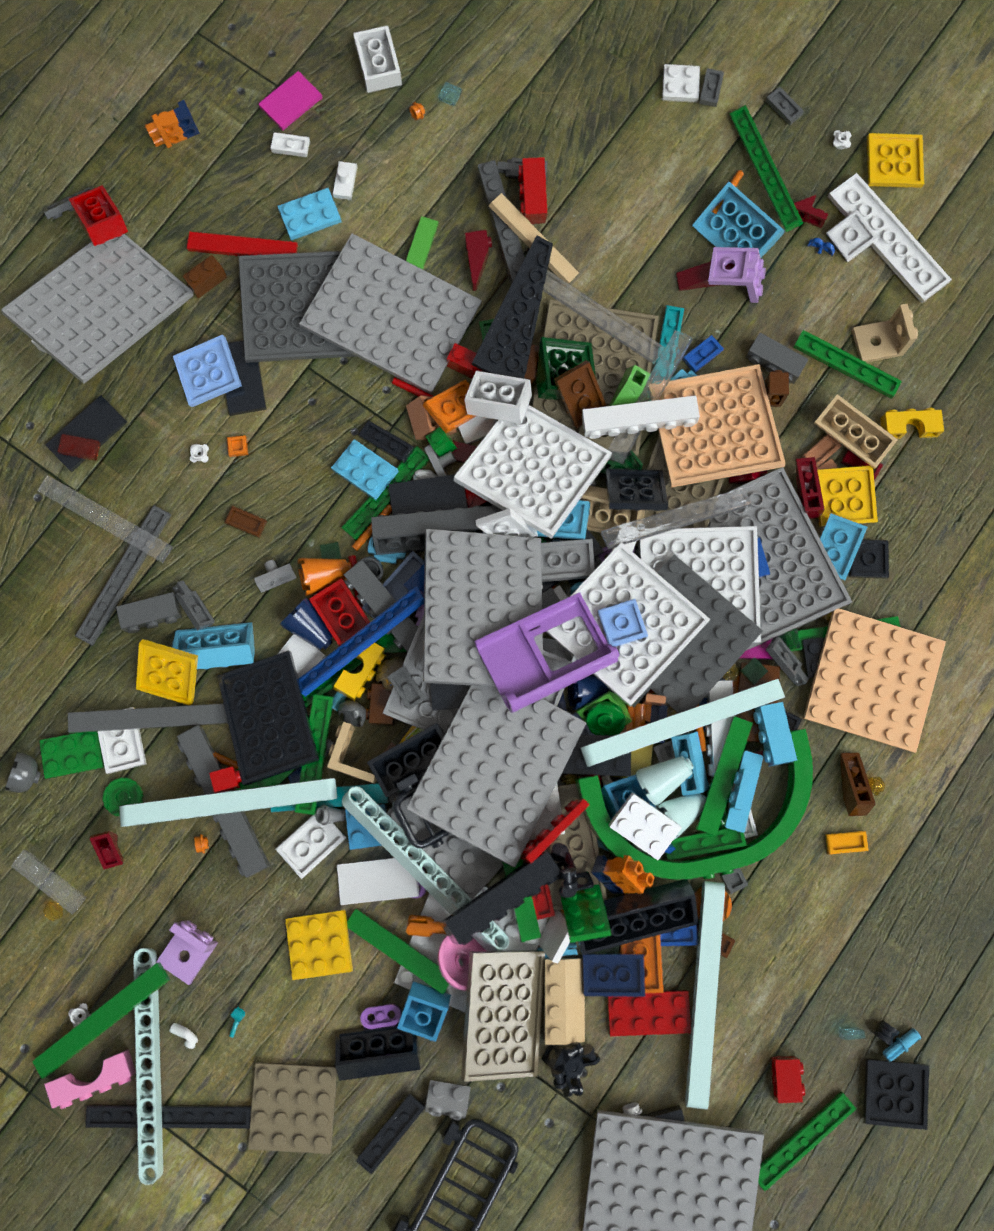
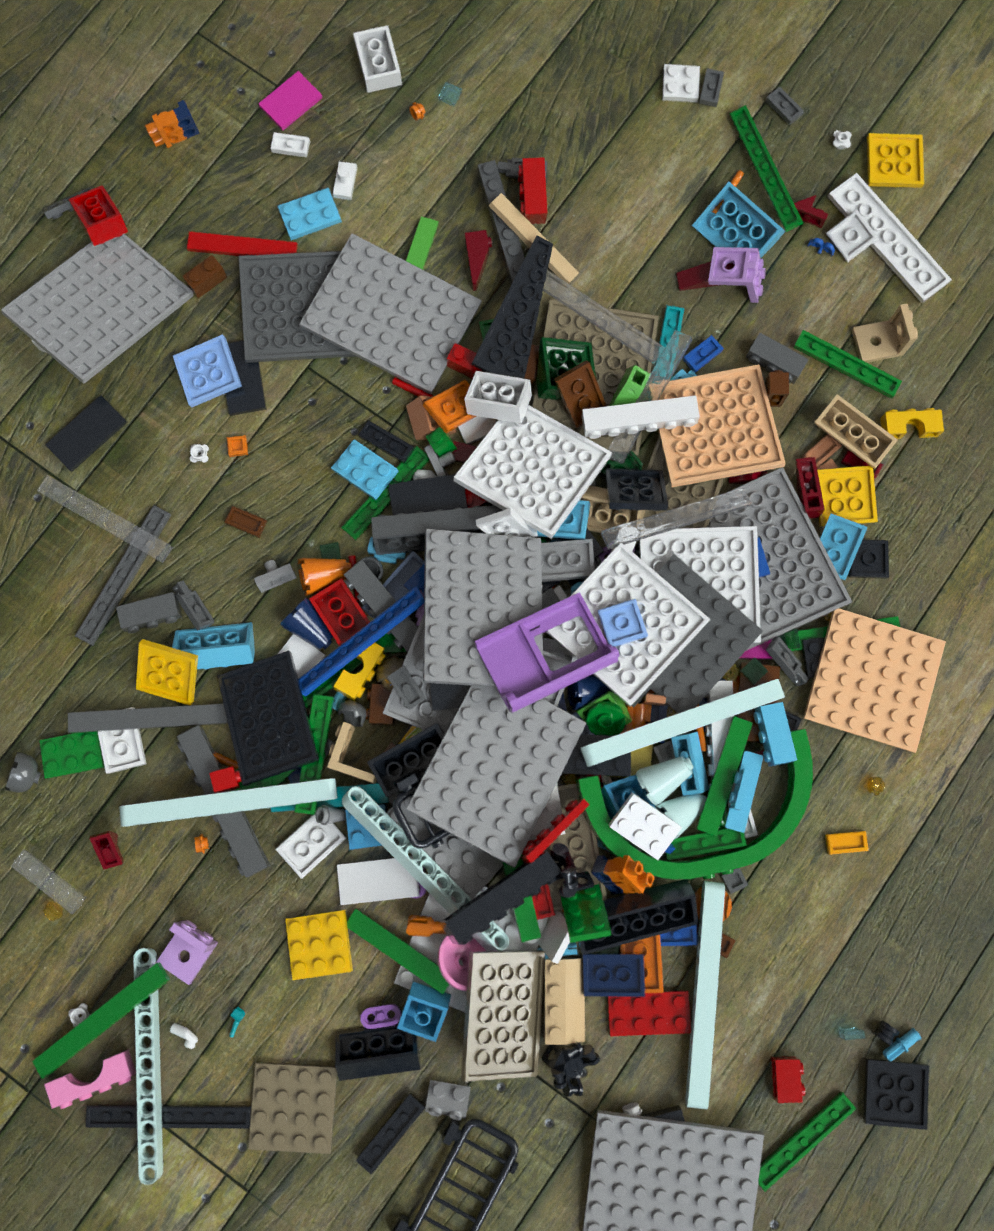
(79, 447): clear red plate -> none
(121, 793): green tile -> none
(368, 532): orange bar -> none
(855, 785): reddish brown slope -> none

